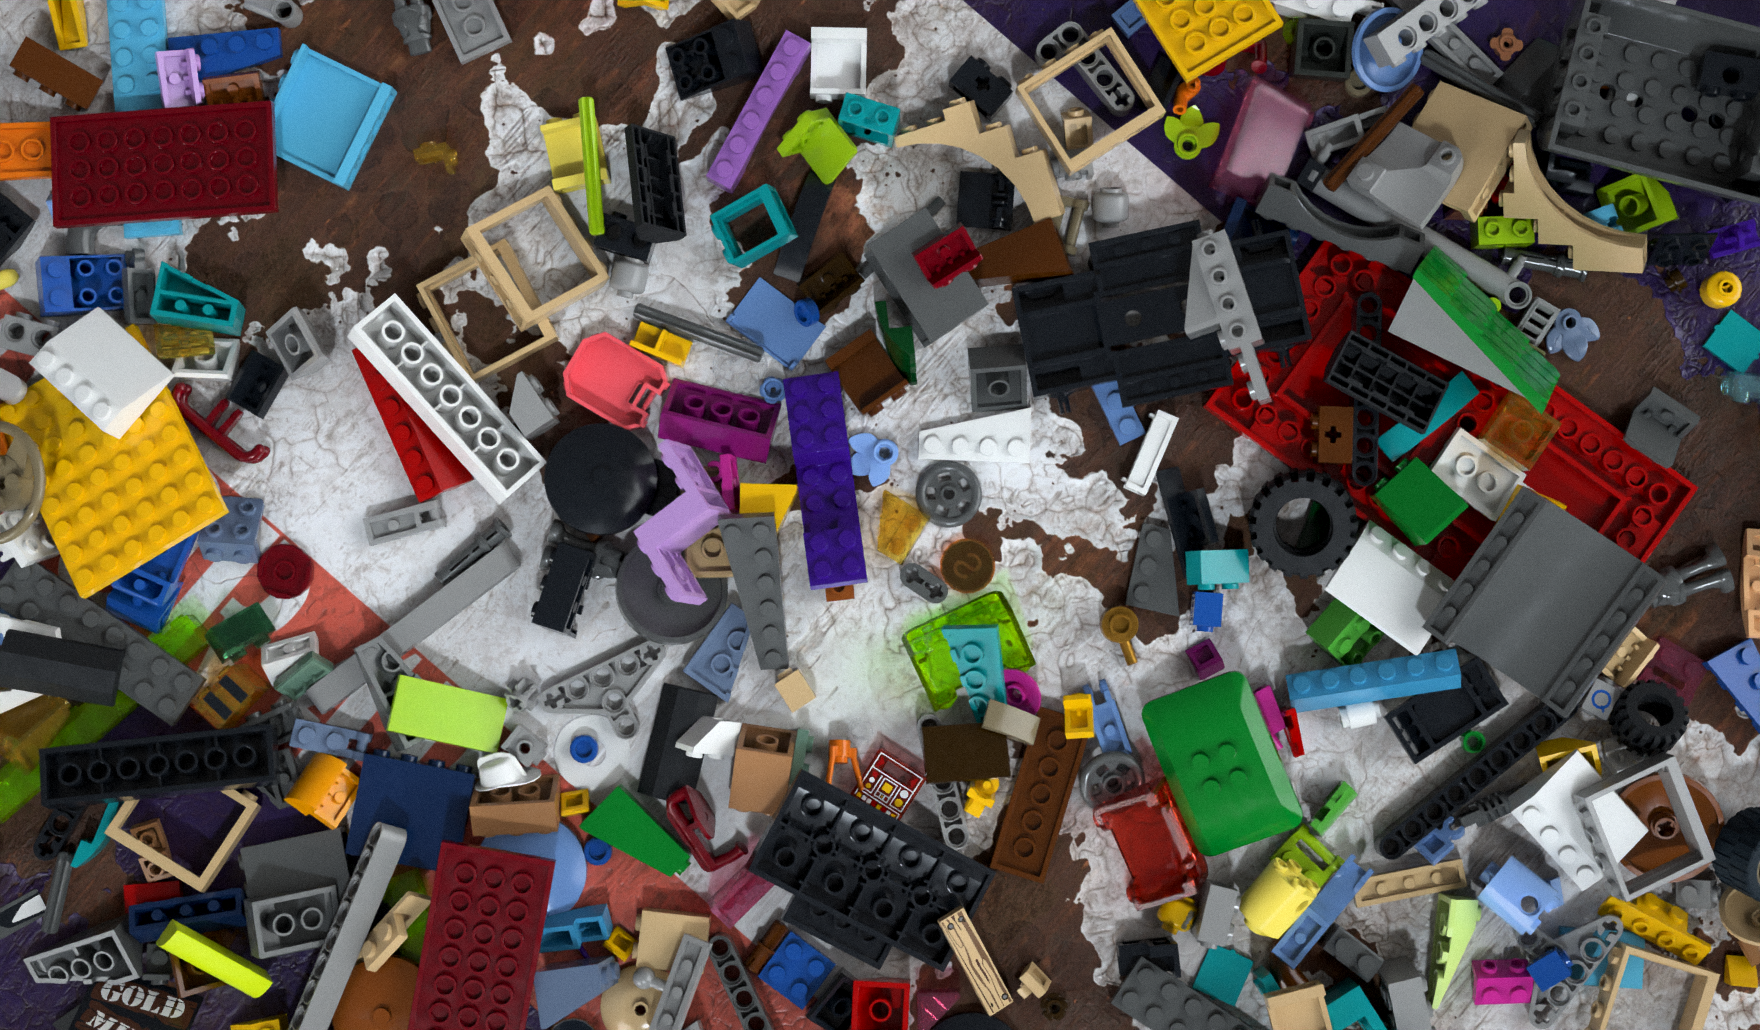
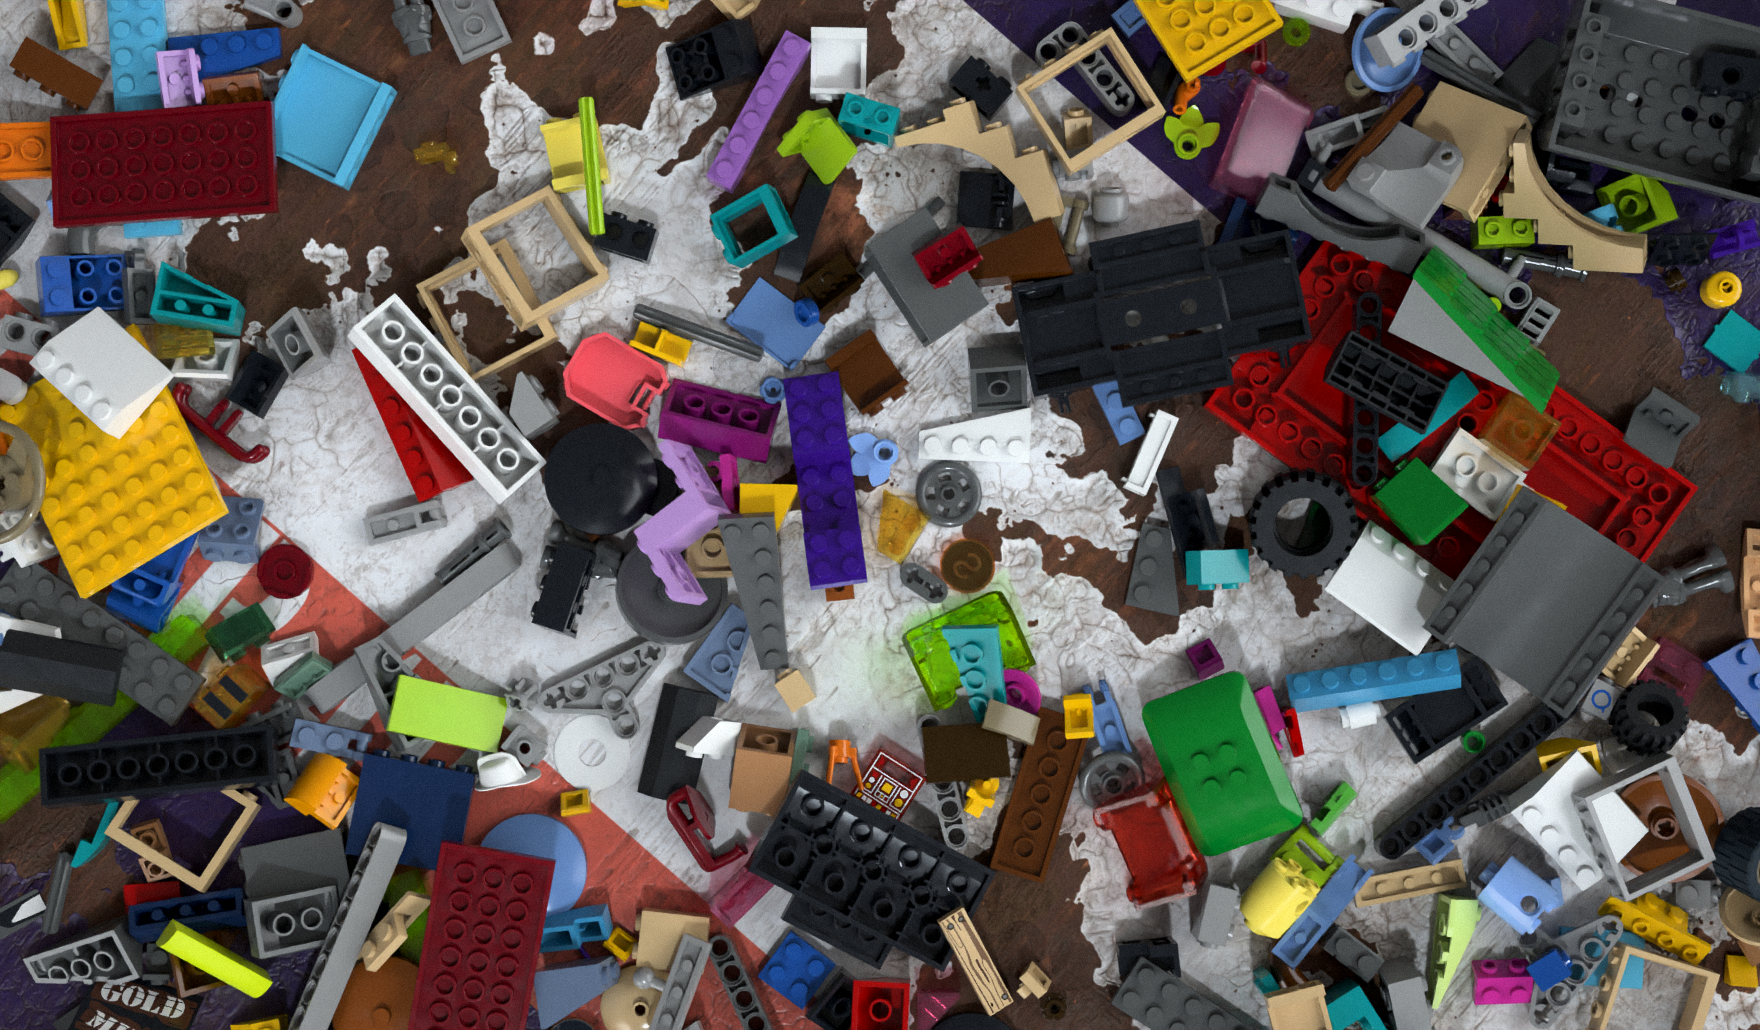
(74, 815): black beam -> none
(517, 809): medium nougat slope -> none
(584, 748): blue tile -> none
(597, 851): blue tile -> none
(629, 277): light grey head -> none
(635, 831): green slope -> none
(655, 185): black piece -> none
(766, 946): reddish brown axle -> none
(898, 344): dark green slope -> none
(1120, 626): pearl gold piece -> none
(1177, 915): yellow head -> none
(1206, 610): blue brick -> none
(1210, 305): light grey wedge -> none
(1222, 974): teal piece -> none
(1321, 50): pearl dark grey slope -> none
(1341, 423): reddish brown brick -> none
(1344, 634): bright green slope -> none
(1503, 52): nougat plate -> none
(1571, 339): sand blue plate -> none

